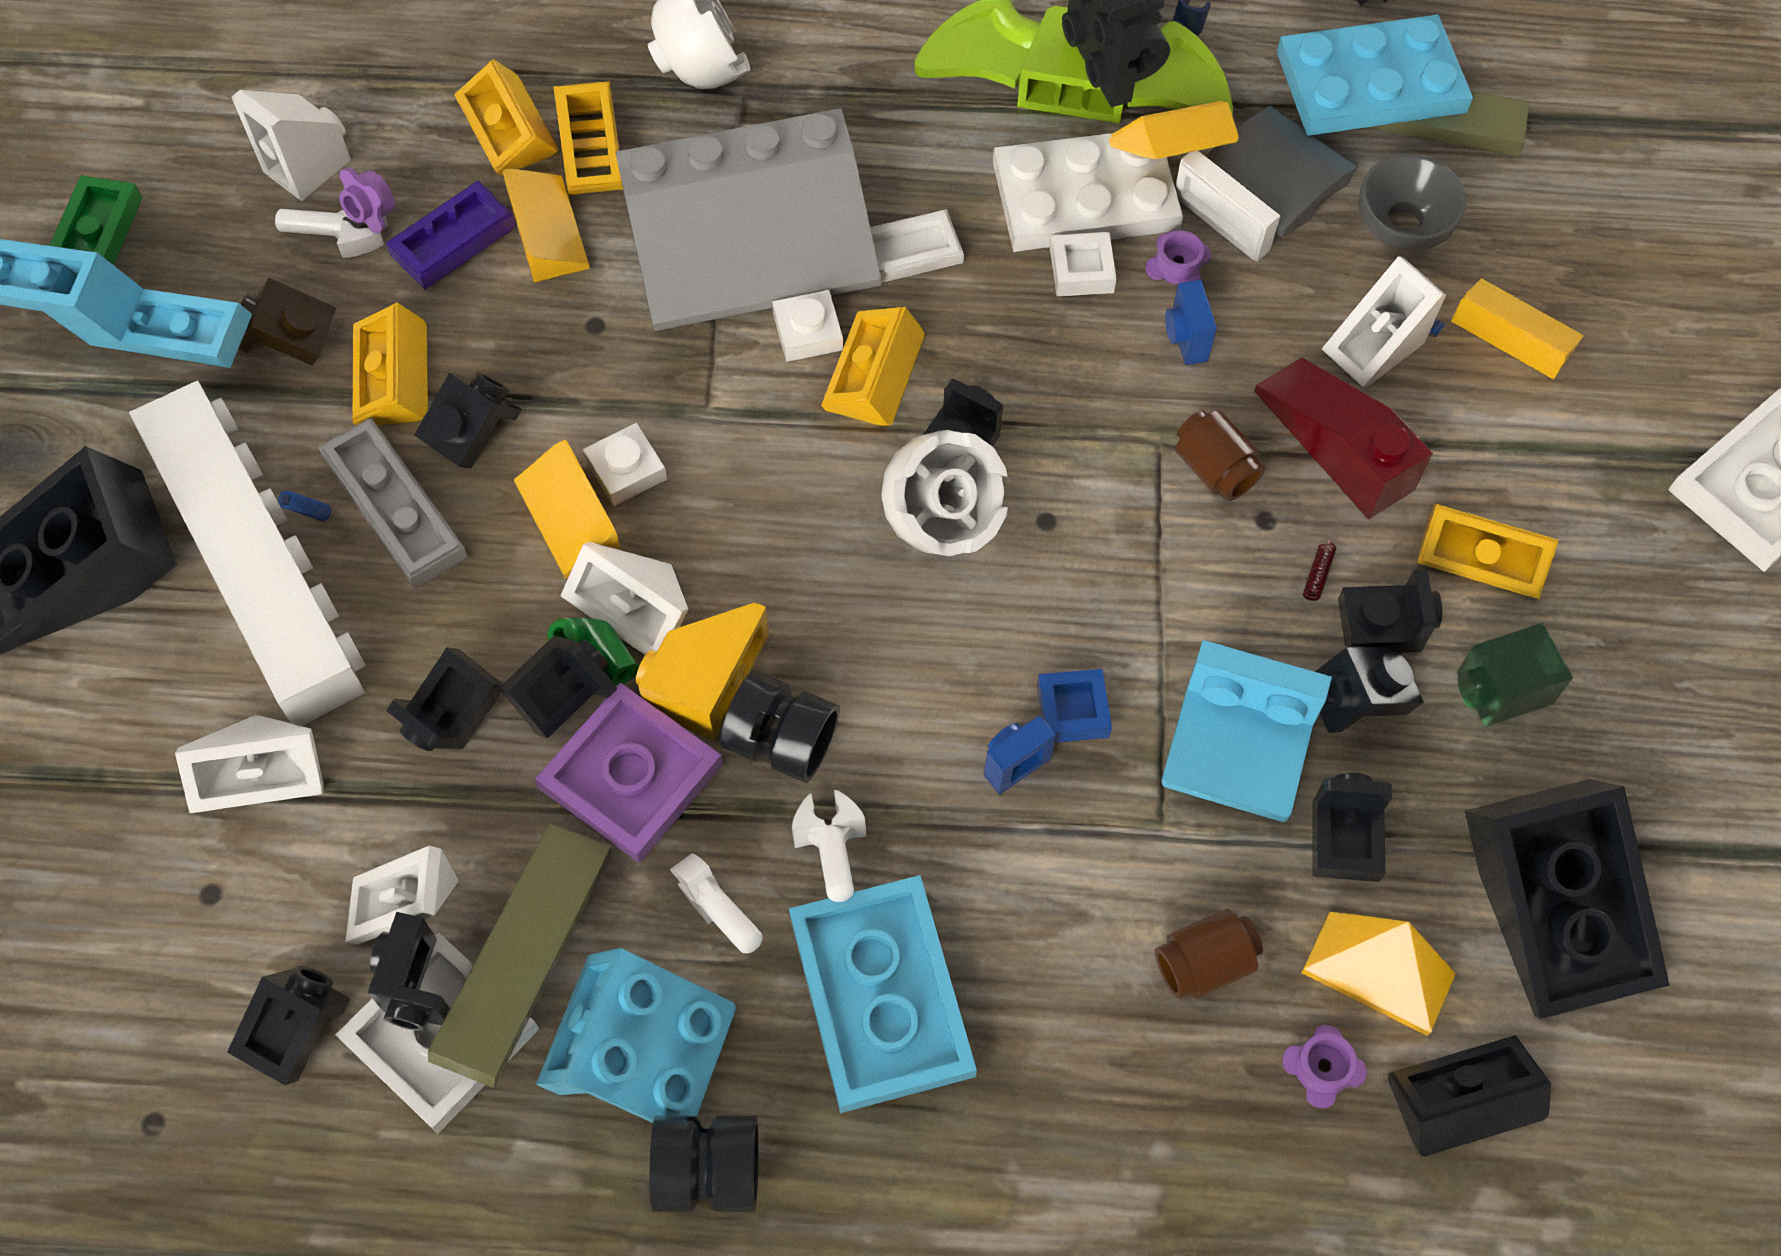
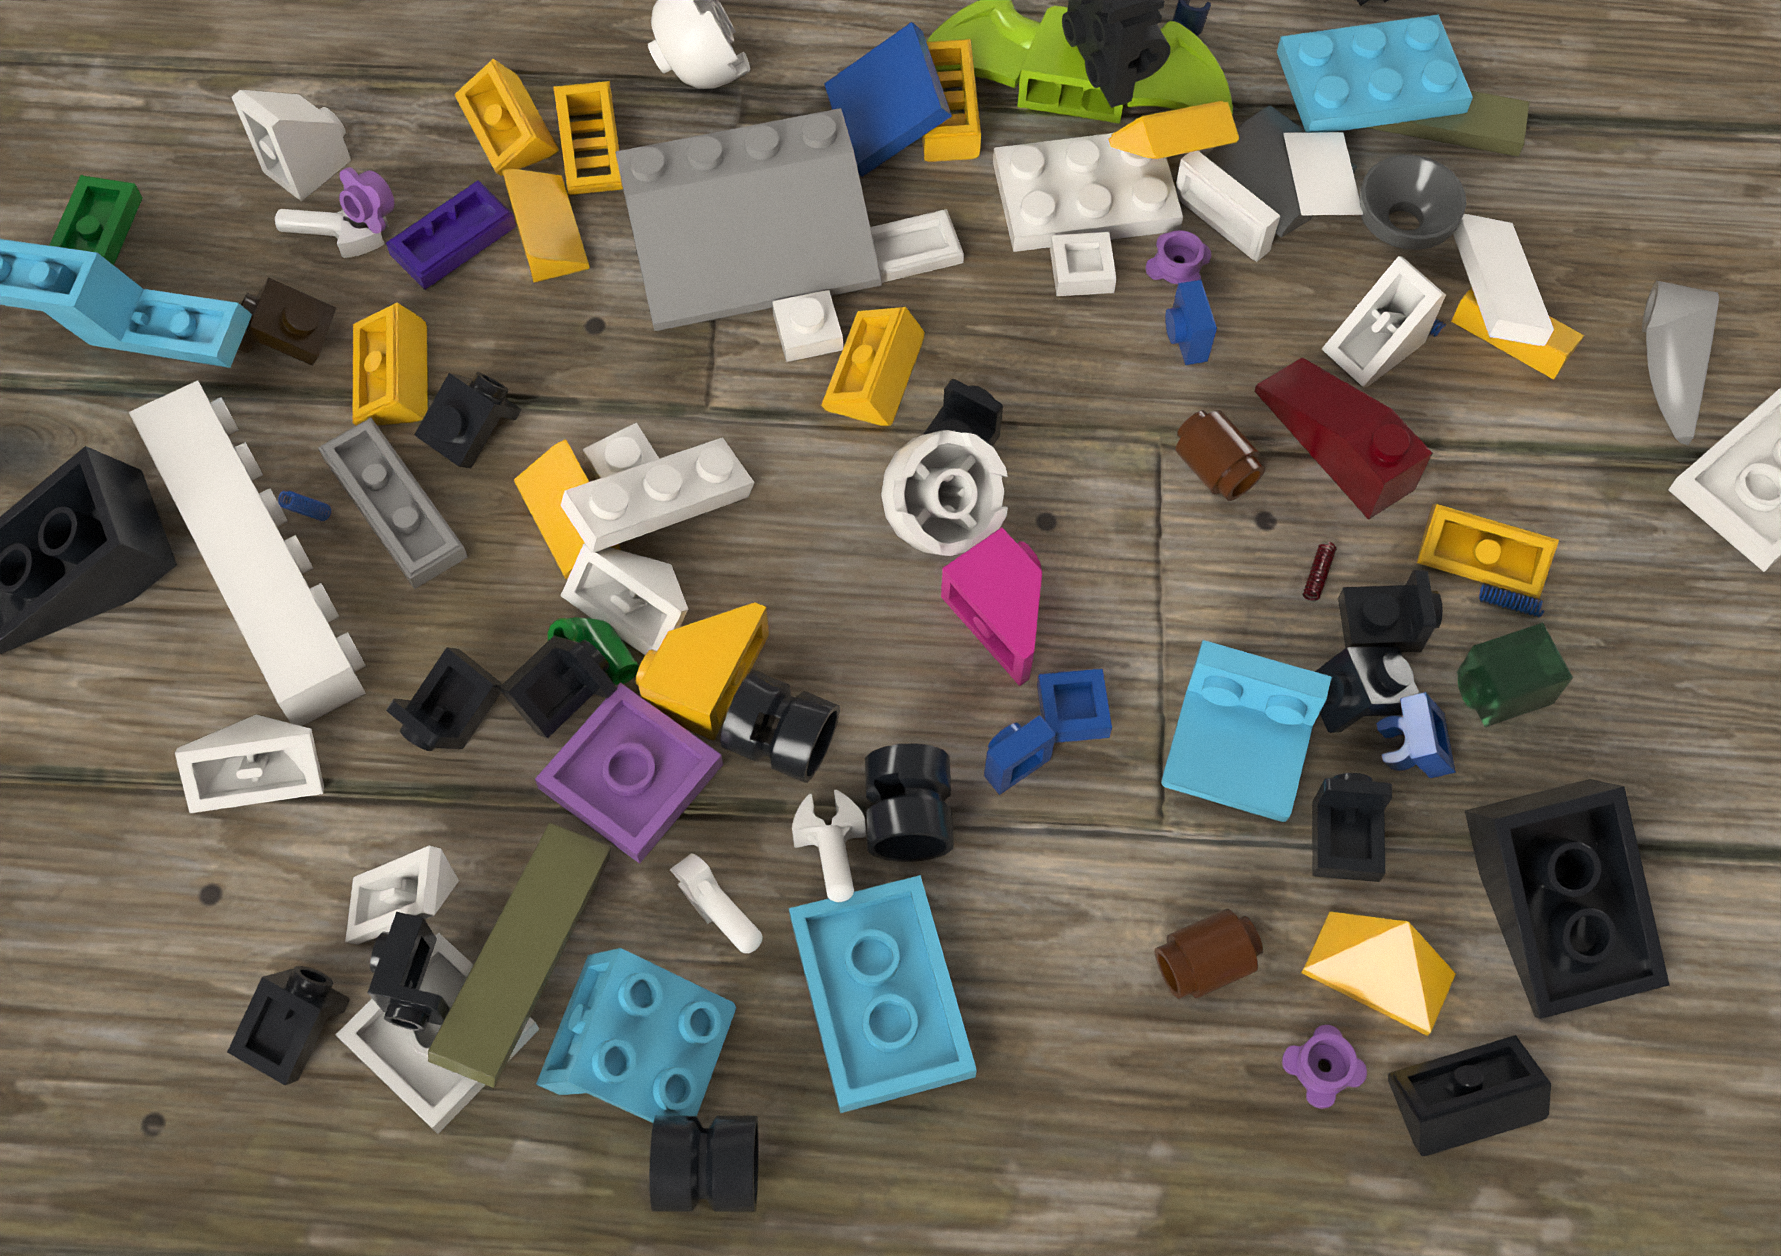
(656, 494): none -> white plate
(889, 97): none -> blue tile
(909, 805): none -> black wheel
(961, 134): none -> yellow slope
(998, 599): none -> dark pink slope
(1322, 173): none -> white sticker
(1425, 737): none -> blue tile
(1501, 603): none -> blue leg
(1502, 281): none -> white tile
(1679, 342): none -> light grey piece

